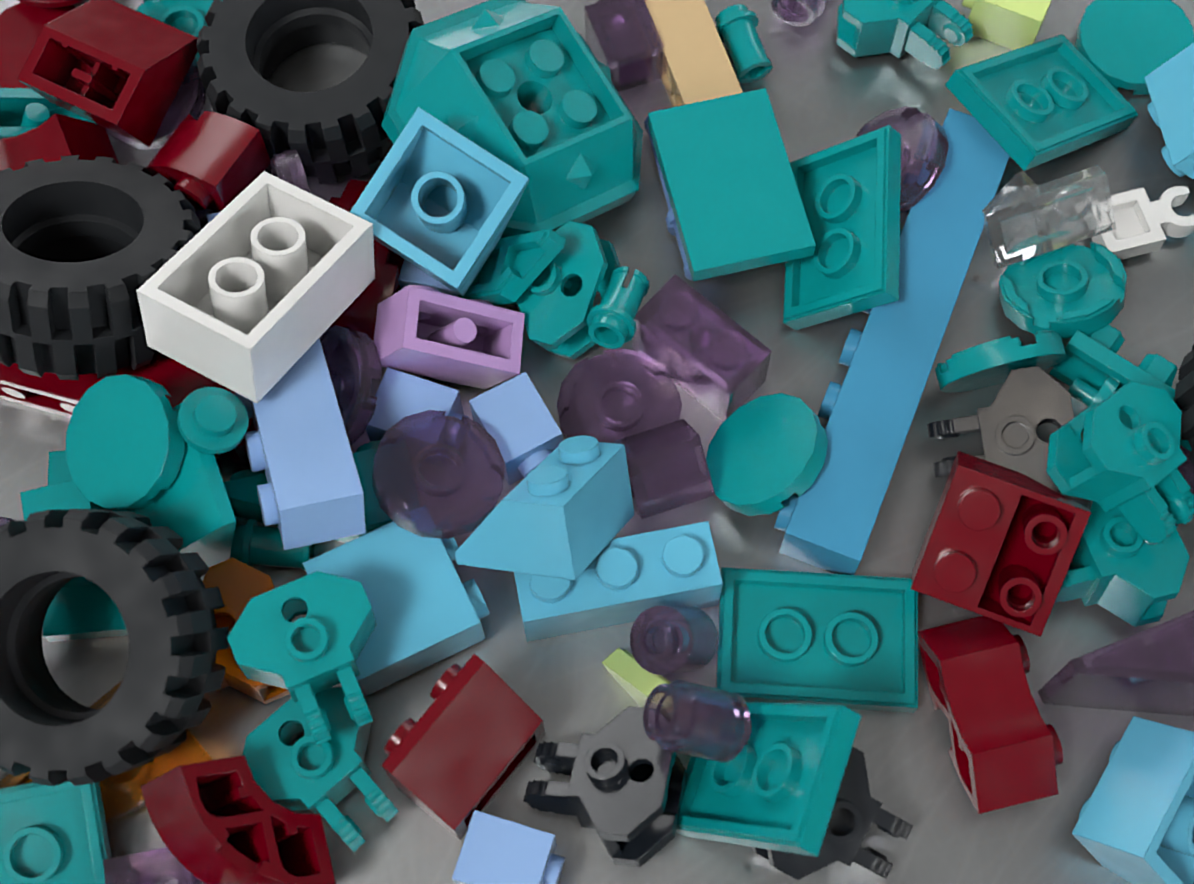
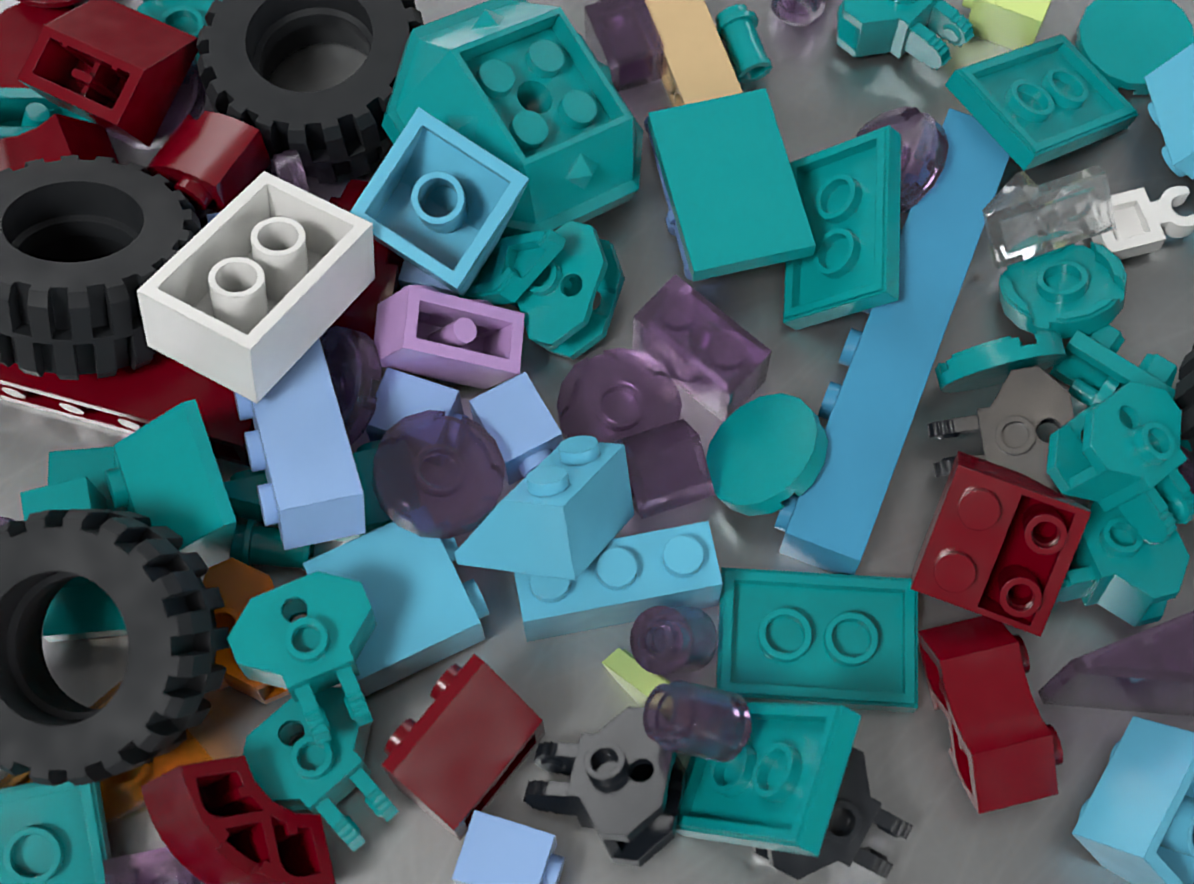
(123, 442): teal tile -> none
(212, 420): teal plate -> none
(613, 320): teal pin -> none

